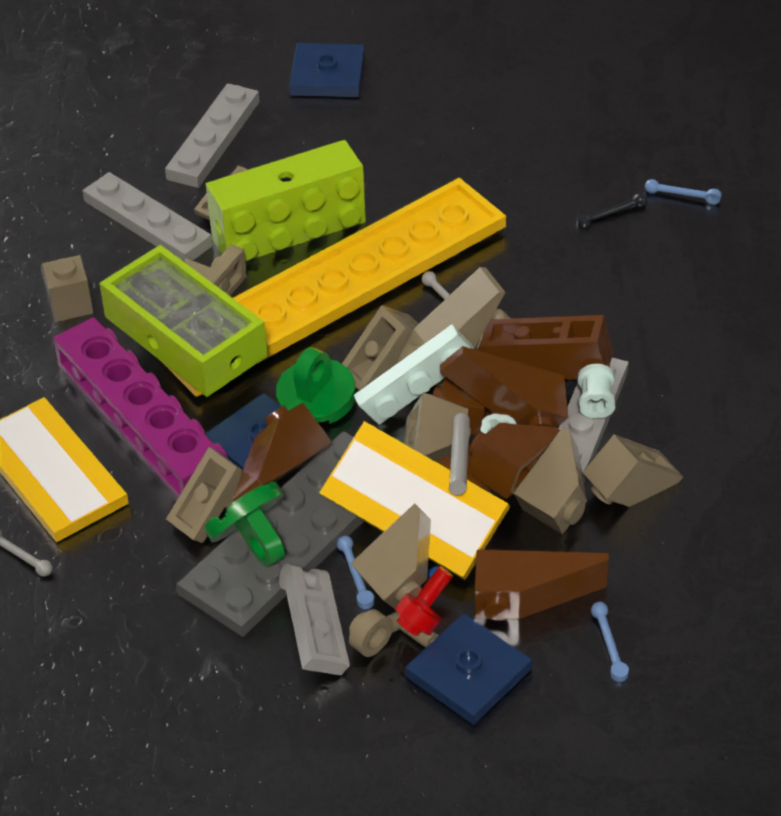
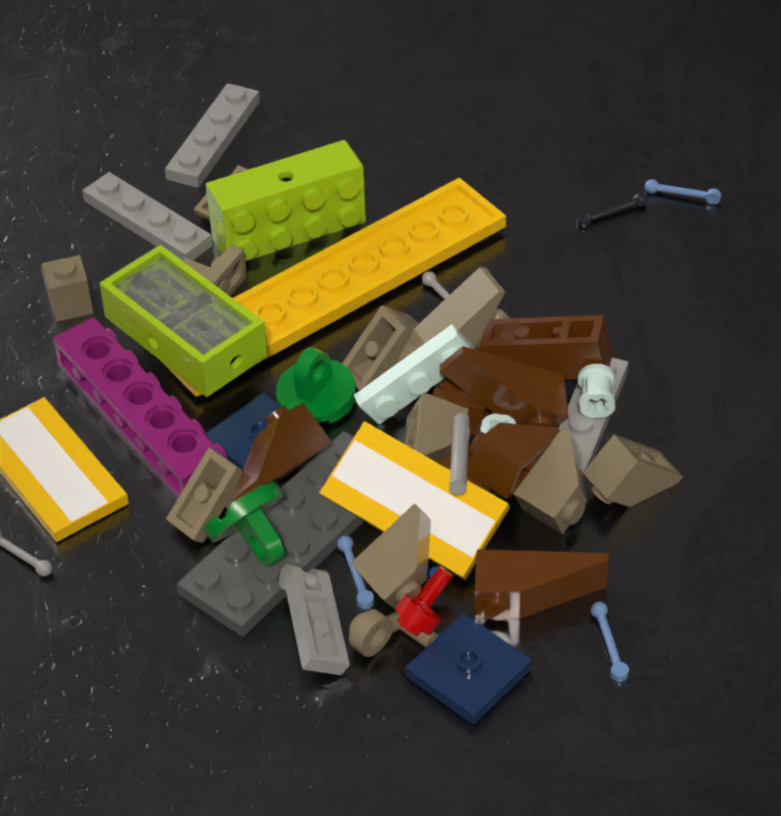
(327, 70): dark blue plate -> none

